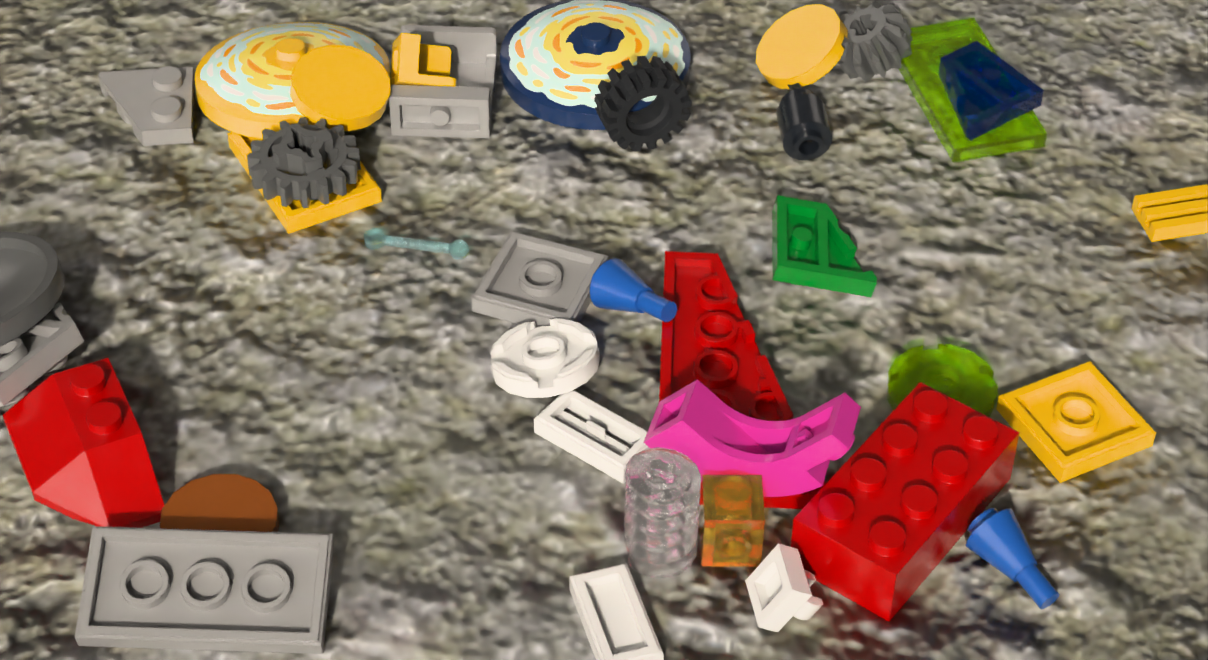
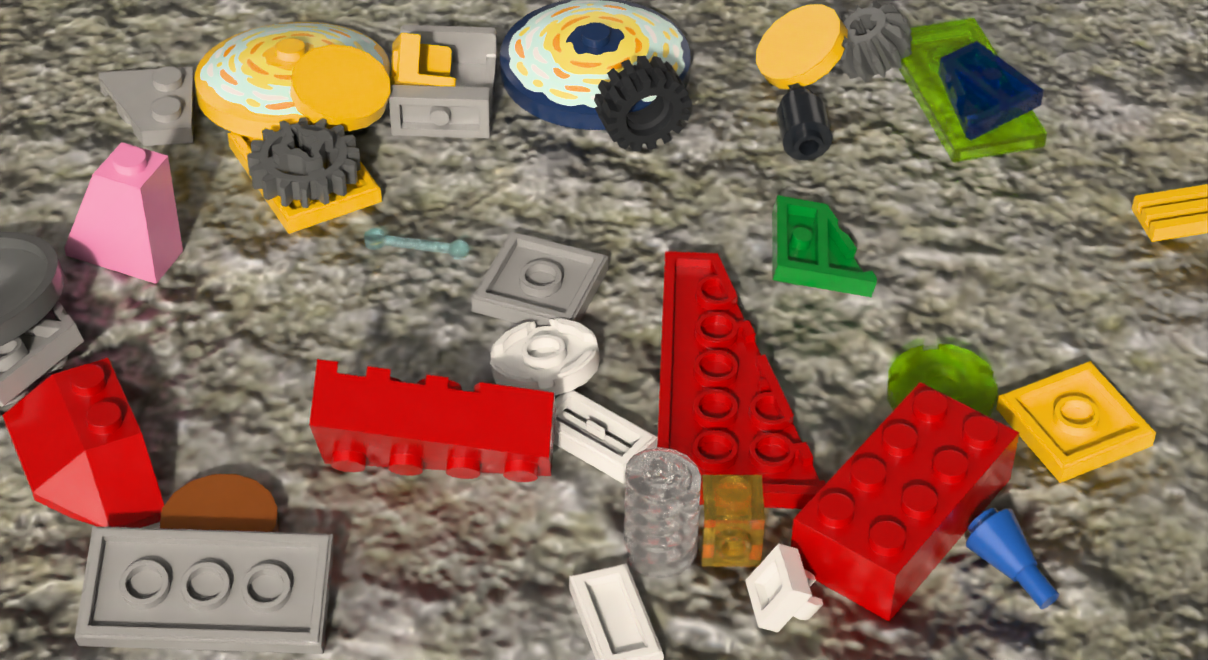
(129, 216): none -> bright pink slope
(431, 425): none -> red wedge
(621, 289): blue cone -> none
(724, 442): dark pink arch -> none

